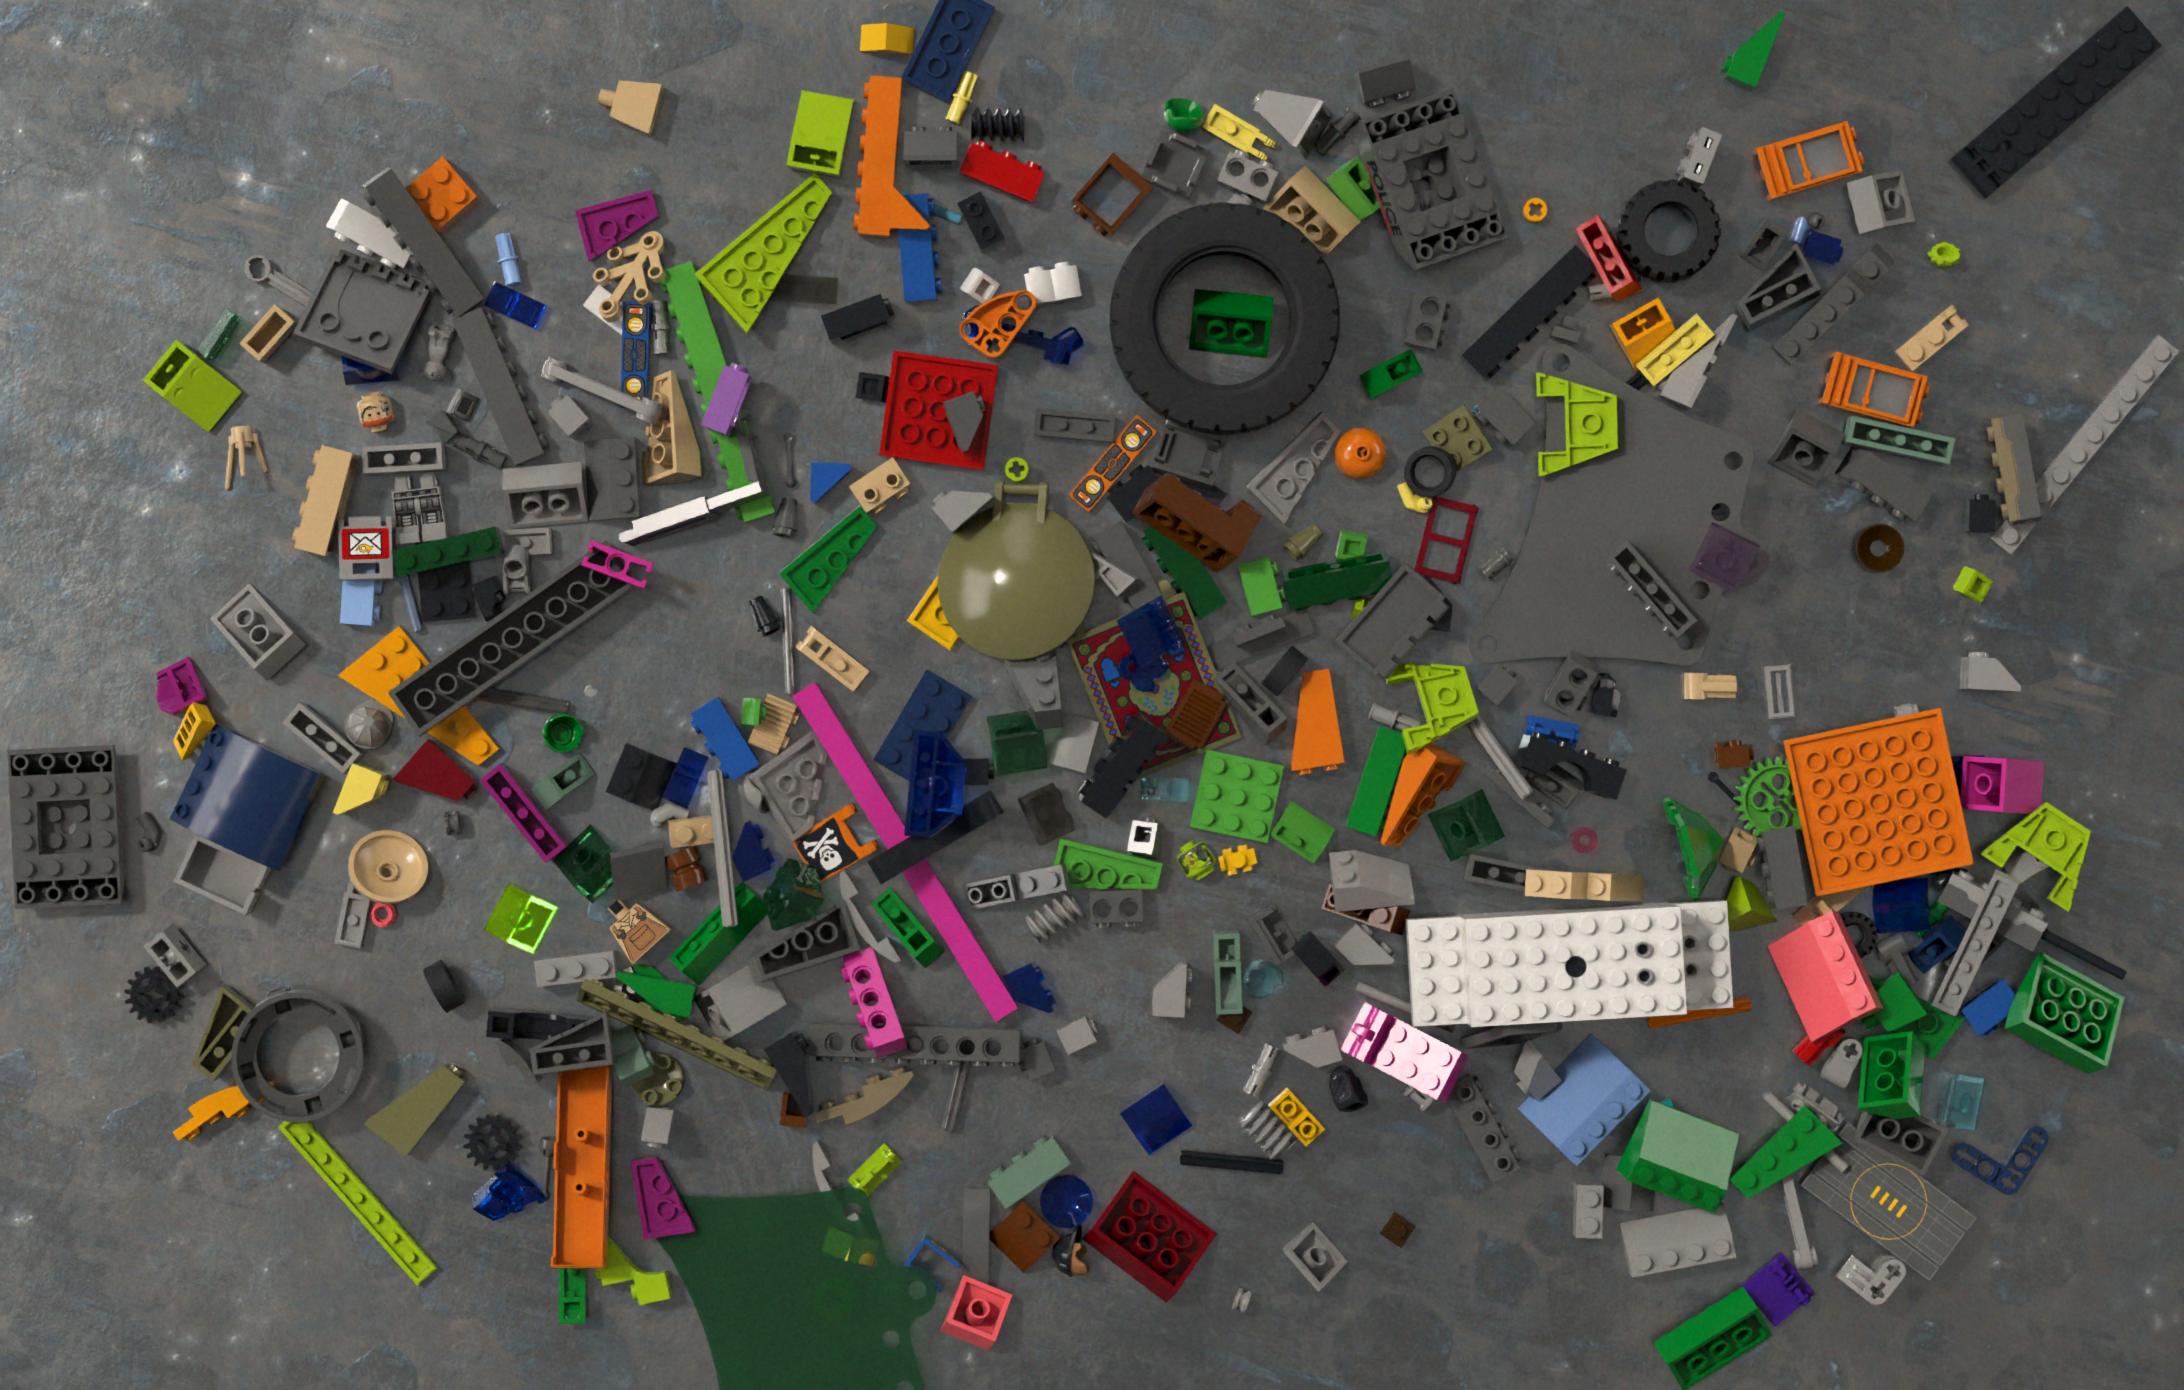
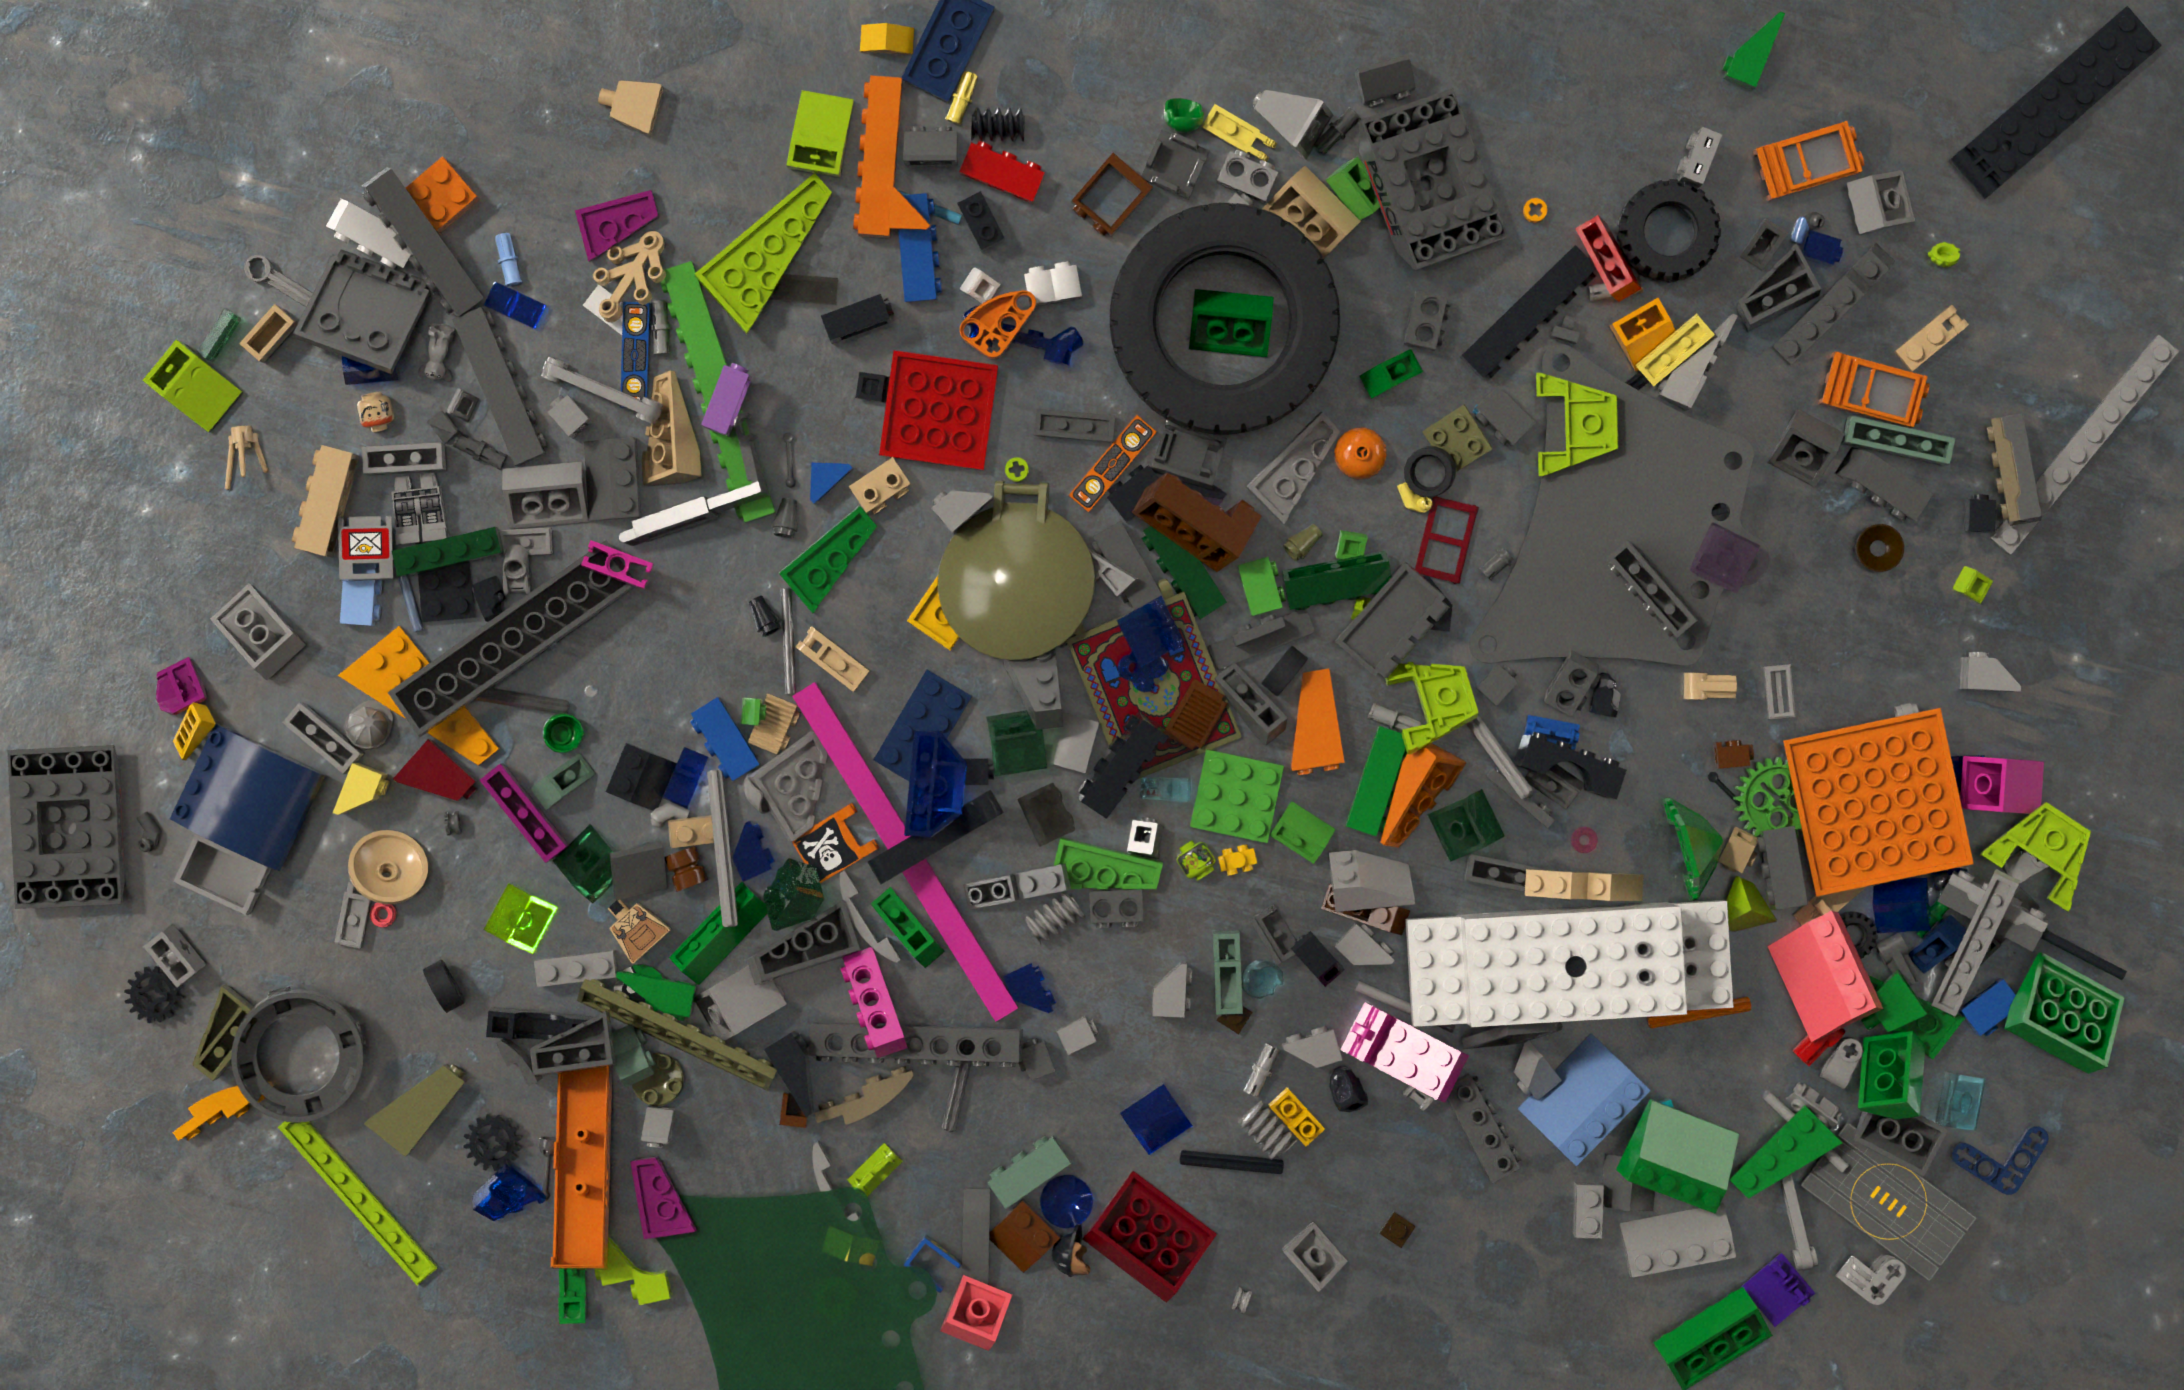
(964, 417): dark grey slope -> none

